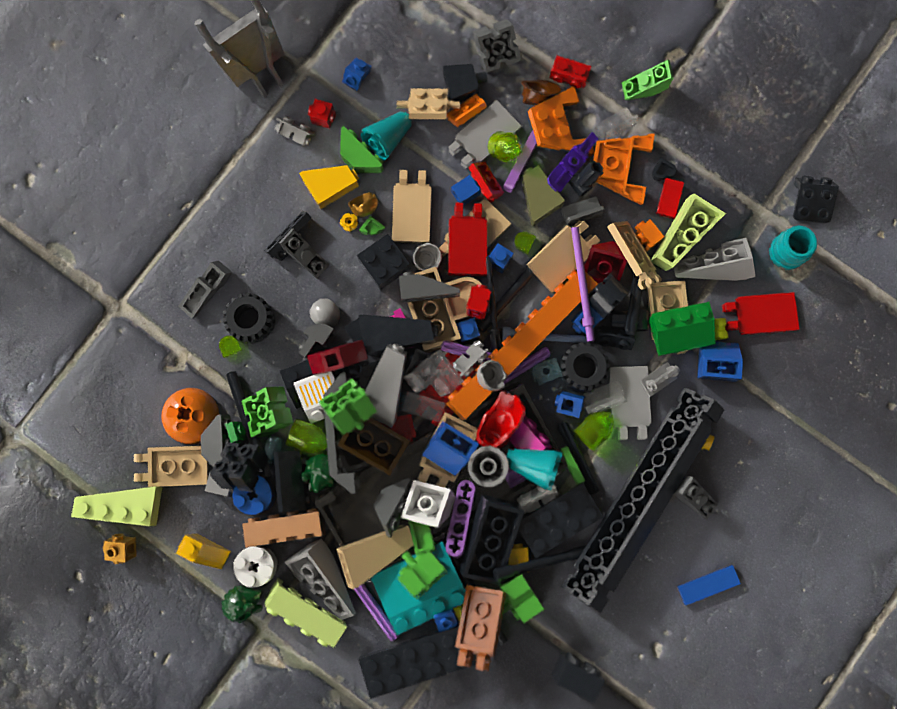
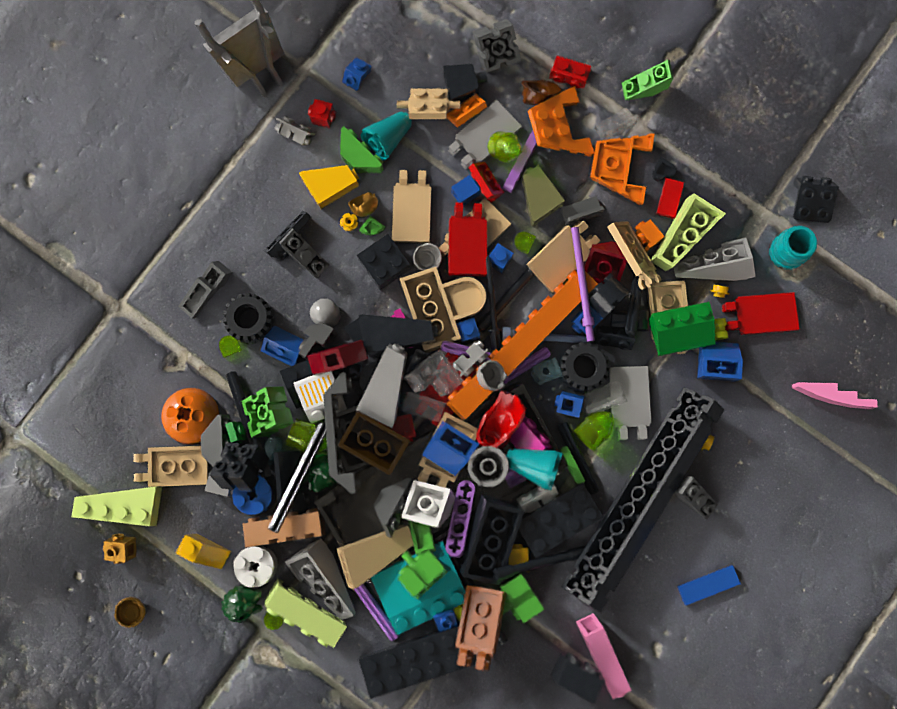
(130, 612): none -> pearl gold hair
(273, 622): none -> clear neon green tile
(282, 346): none -> blue panel
(298, 478): none -> axle
(348, 407): bright green brick -> none
(421, 288): dark grey slope -> none
(478, 301): red brick -> none
(566, 169): dark purple piece -> none
(583, 180): black piece -> none
(603, 656): none -> bright pink slope
(660, 378): light grey hinge -> none
(720, 291): none -> yellow plate
(829, 393): none -> bright pink slope

